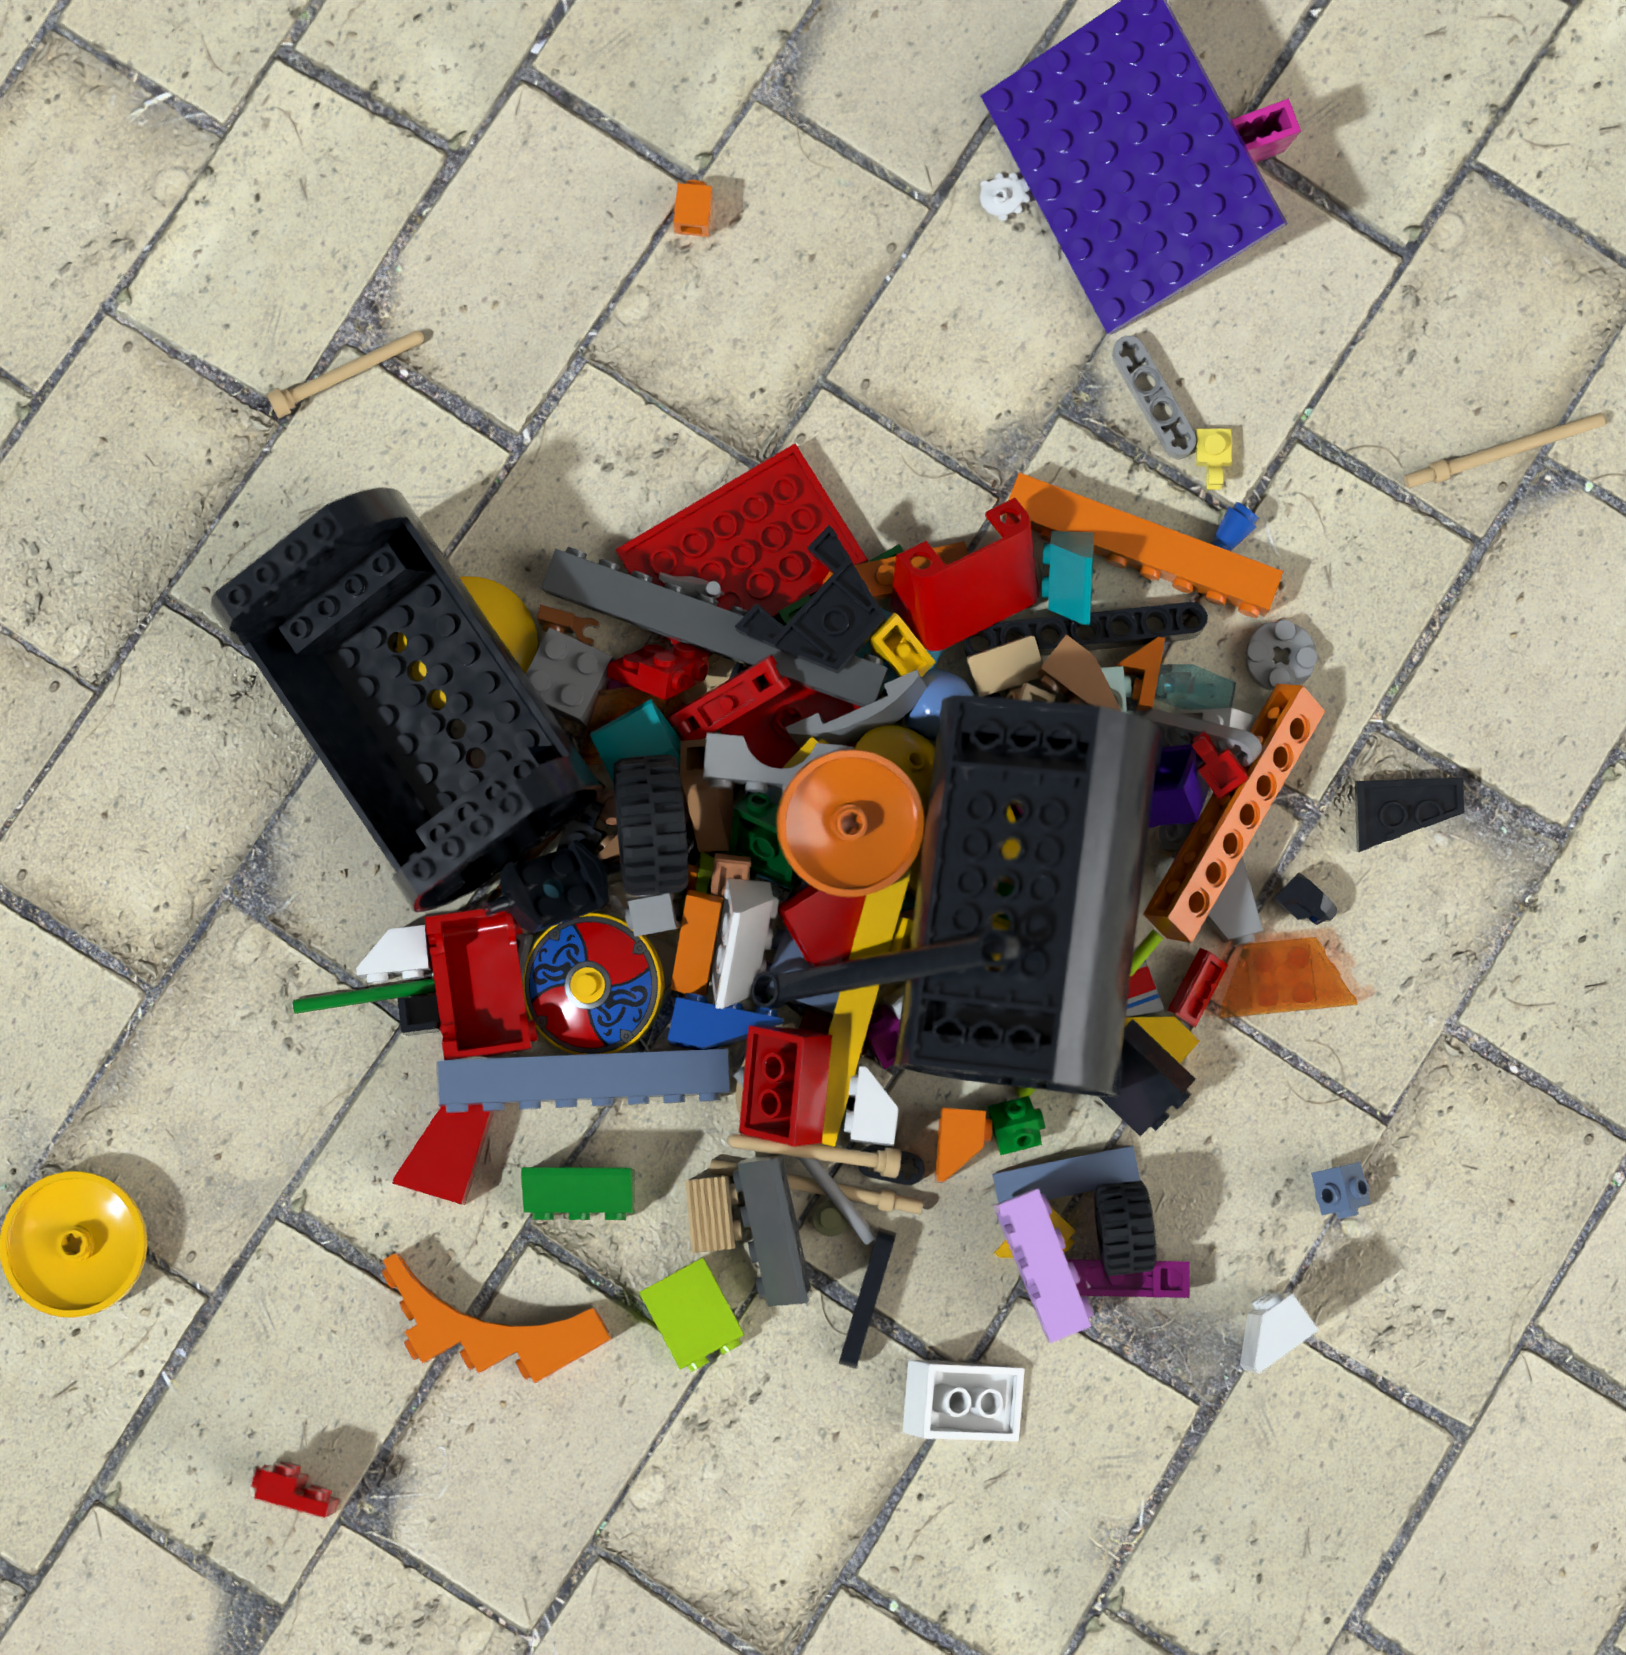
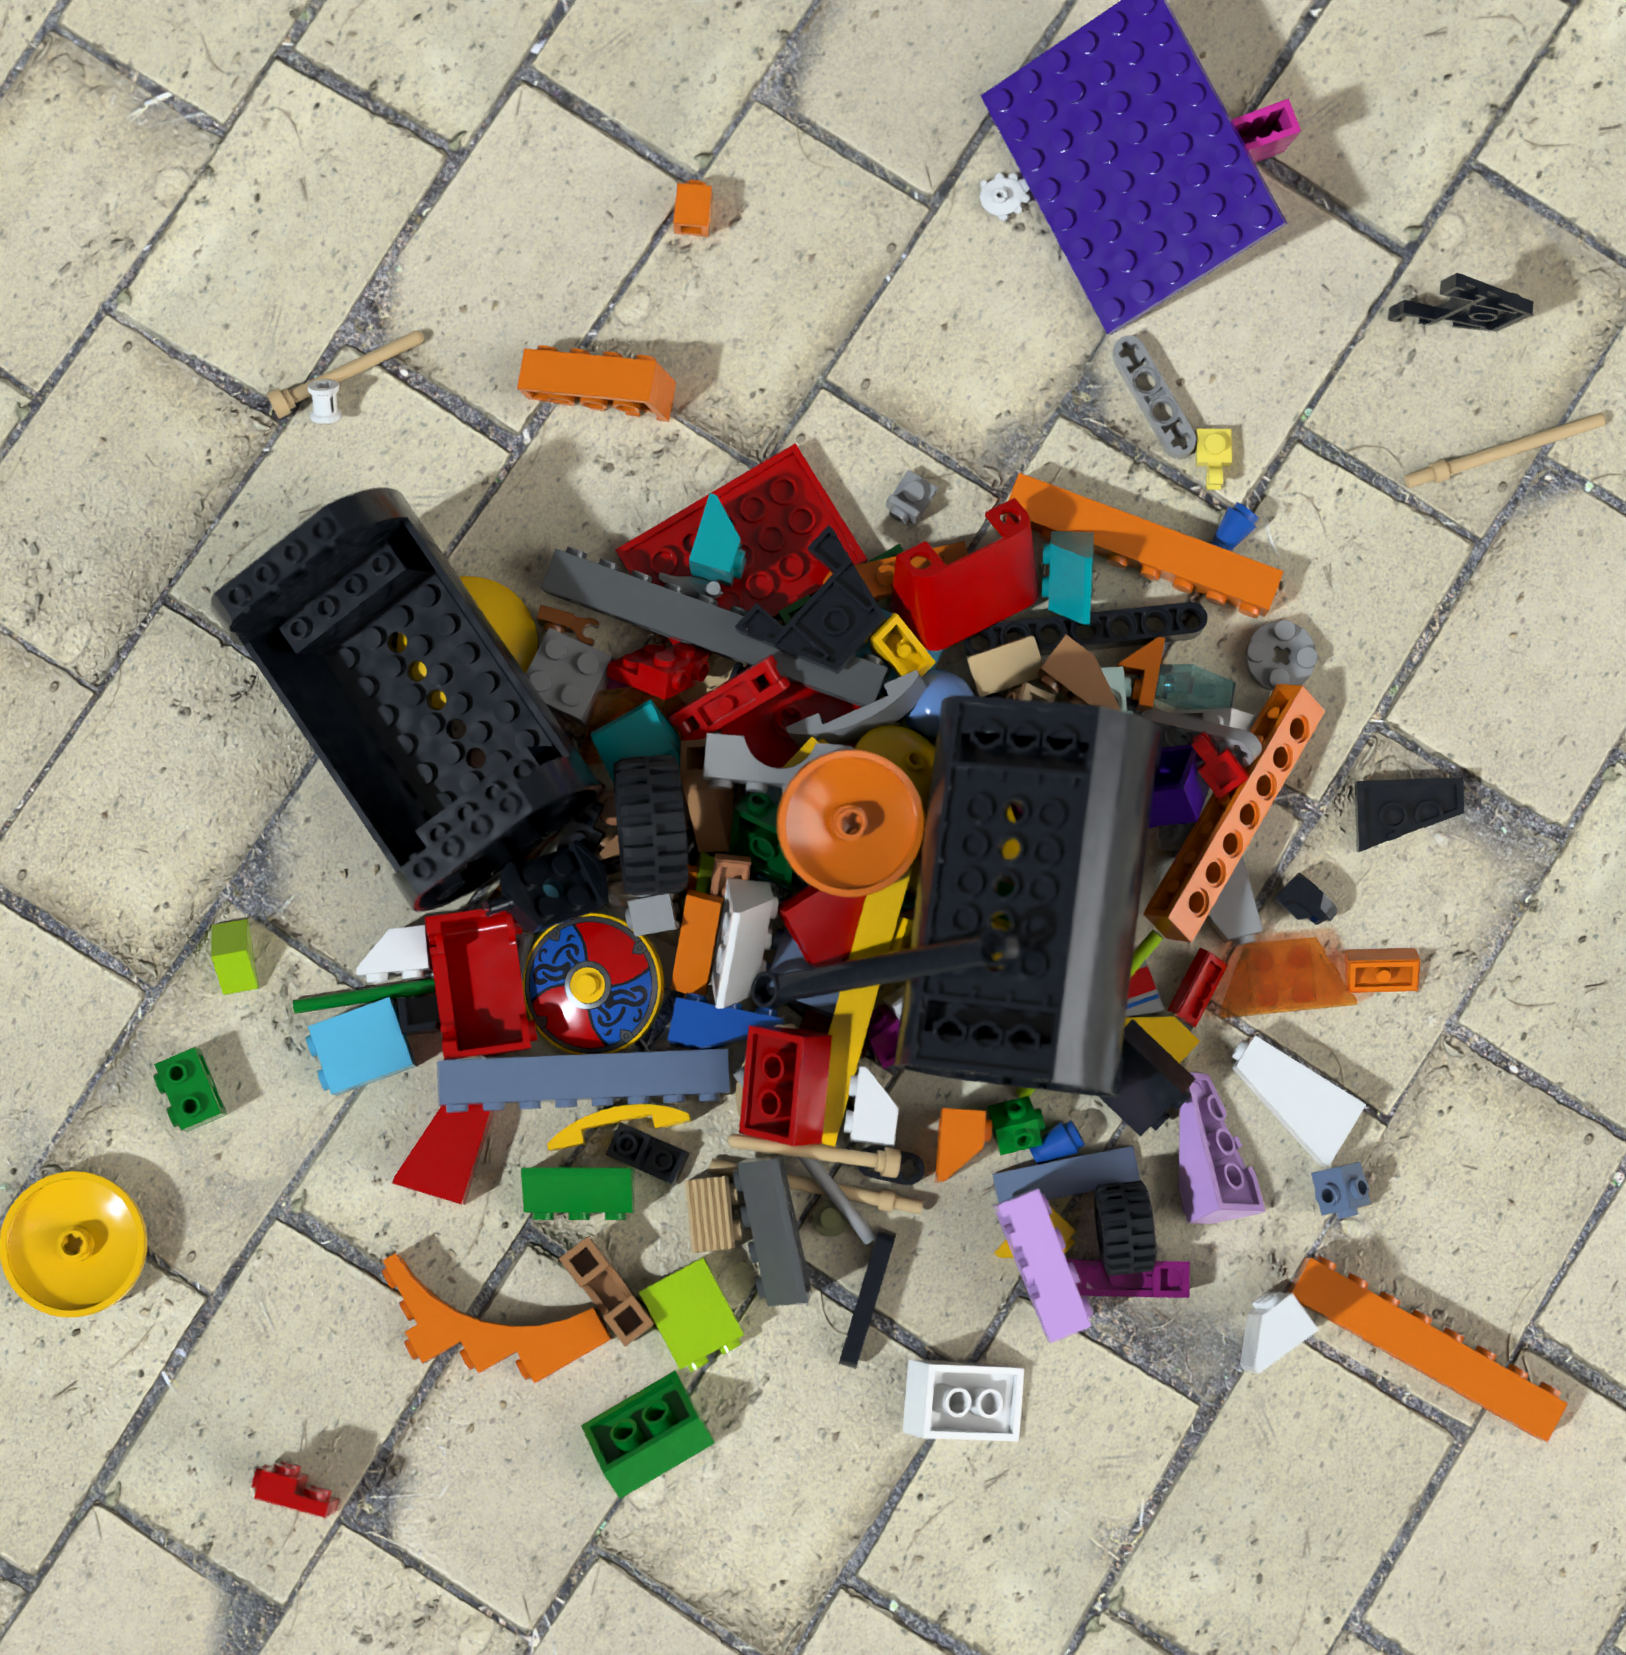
(189, 1090): none -> green brick
(234, 957): none -> lime slope
(324, 401): none -> white bush
(360, 1047): none -> medium azure brick
(574, 1135): none -> yellow slope
(597, 381): none -> orange wedge
(607, 1290): none -> medium nougat arch
(647, 1153): none -> black slope
(647, 1434): none -> green slope
(717, 547): none -> teal slope
(910, 498): none -> light grey bracket
(1058, 1143): none -> blue cone
(1211, 1171): none -> lavender wedge
(1303, 1101): none -> white slope
(1382, 970): none -> orange slope
(1427, 1349): none -> orange brick
(1470, 306): none -> black wing

